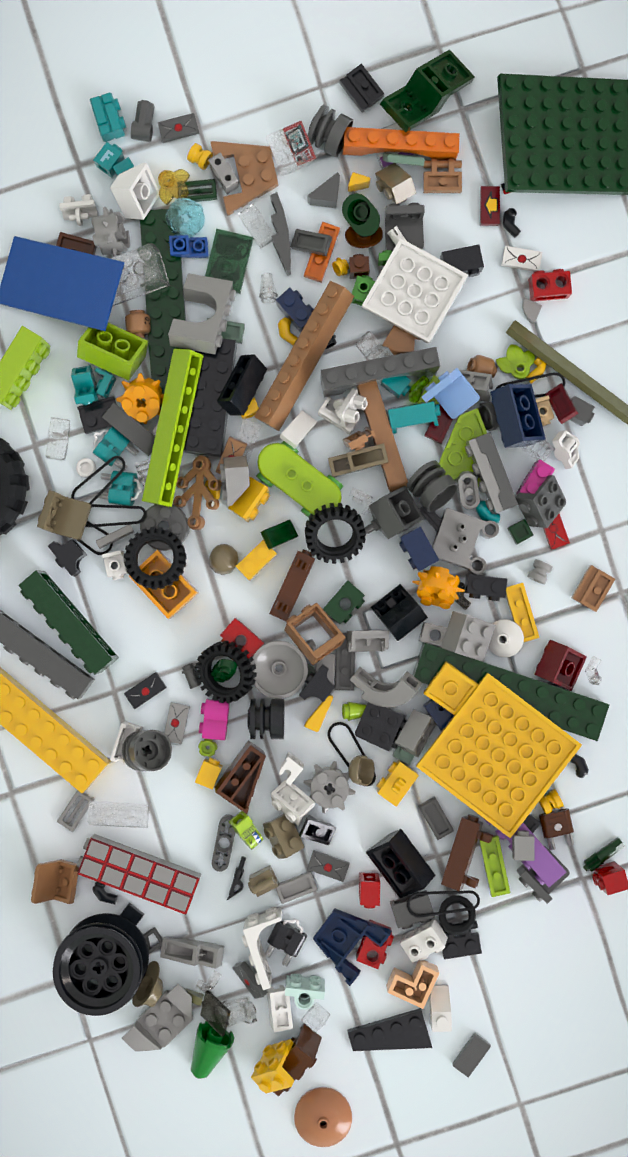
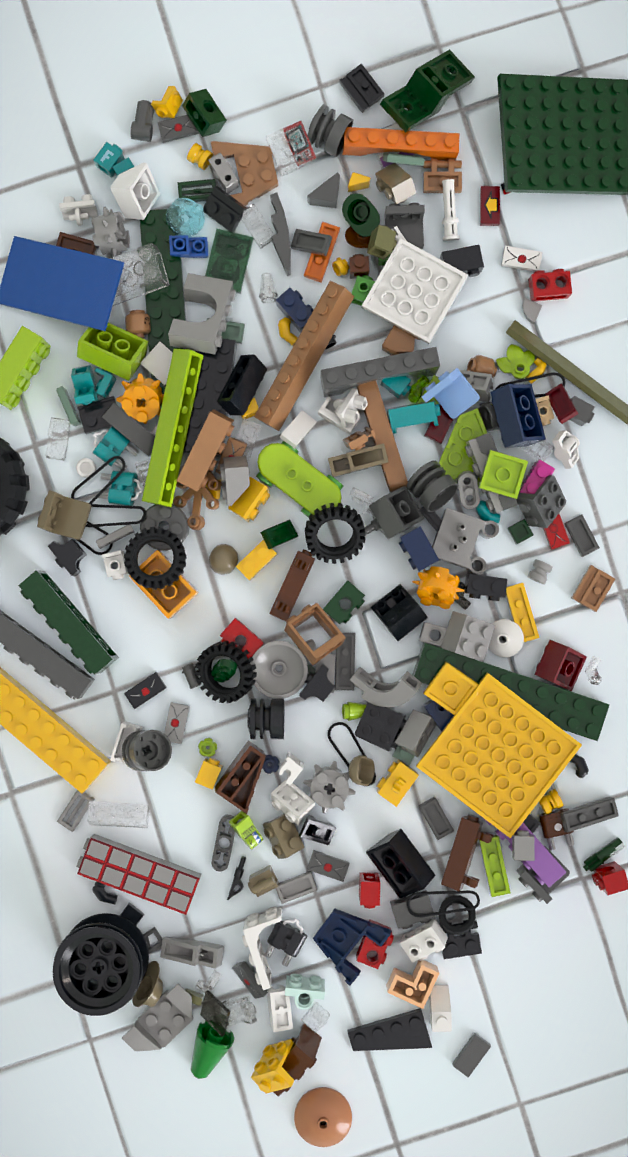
(55, 882): medium nougat bracket -> none
(68, 406): none -> sand green tile
(107, 117): teal brick -> none
(158, 362): none -> white sticker
(169, 104): none -> yellow bracket
(174, 187): clear yellow plate -> none
(204, 112): none -> dark green brick
(205, 450): none -> medium nougat brick
(215, 719): dark pink brick -> none
(224, 209): none -> black plate
(270, 759): none -> dark blue plate
(316, 719): yellow slope -> none
(367, 640): light grey hinge -> none
(371, 347): clear brick -> none
(382, 242): none -> olive brick
(450, 220): none -> white pin
(503, 474): none -> lime plate
(509, 222): black arm -> none
(581, 535): none -> dark grey tile
(589, 814): none -> dark grey tile

